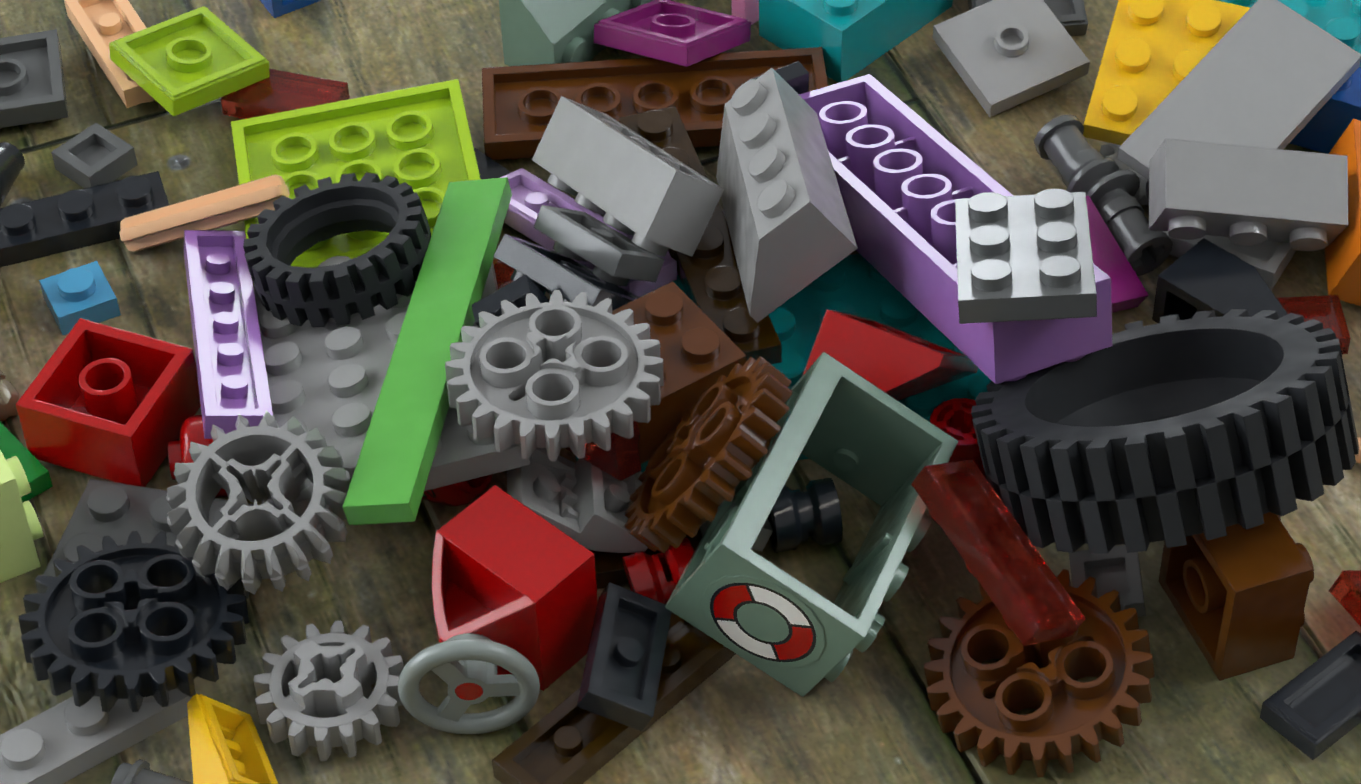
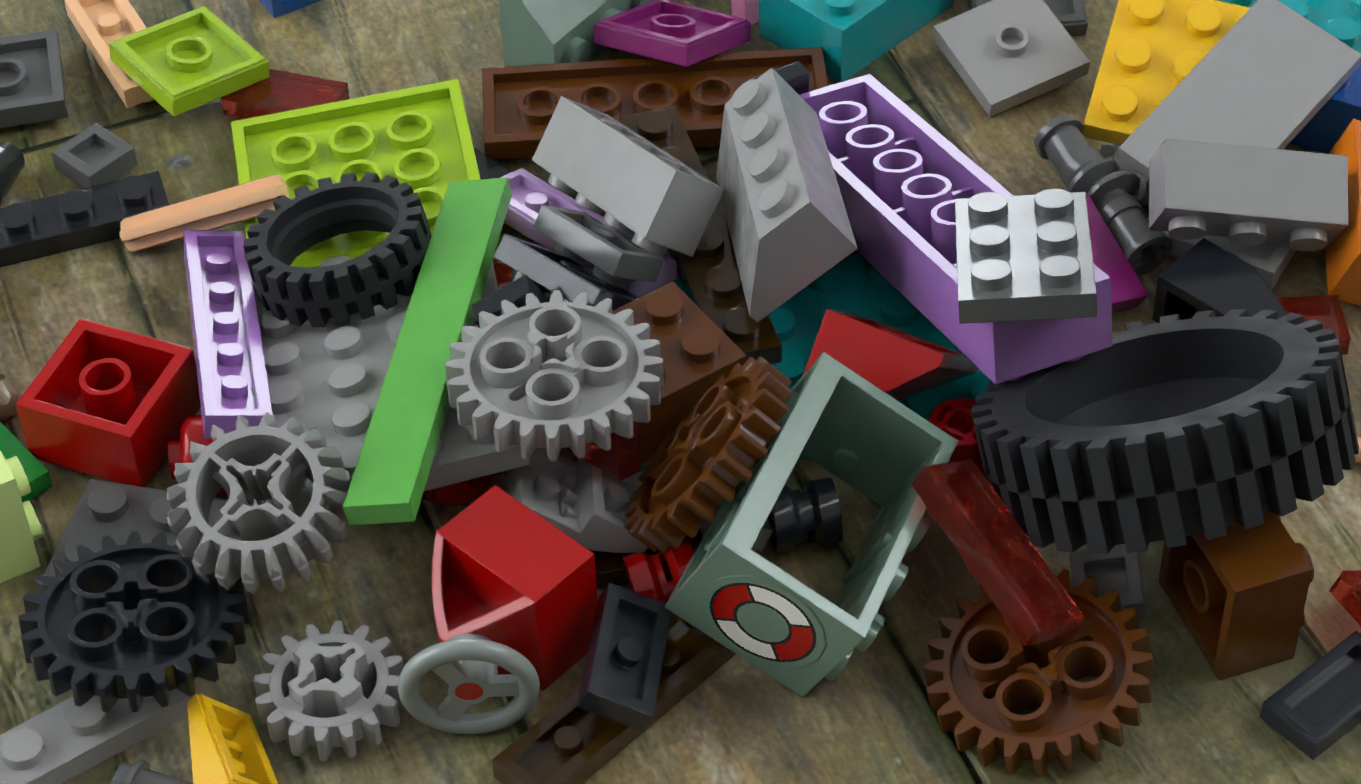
(79, 294): dark azure plate -> none

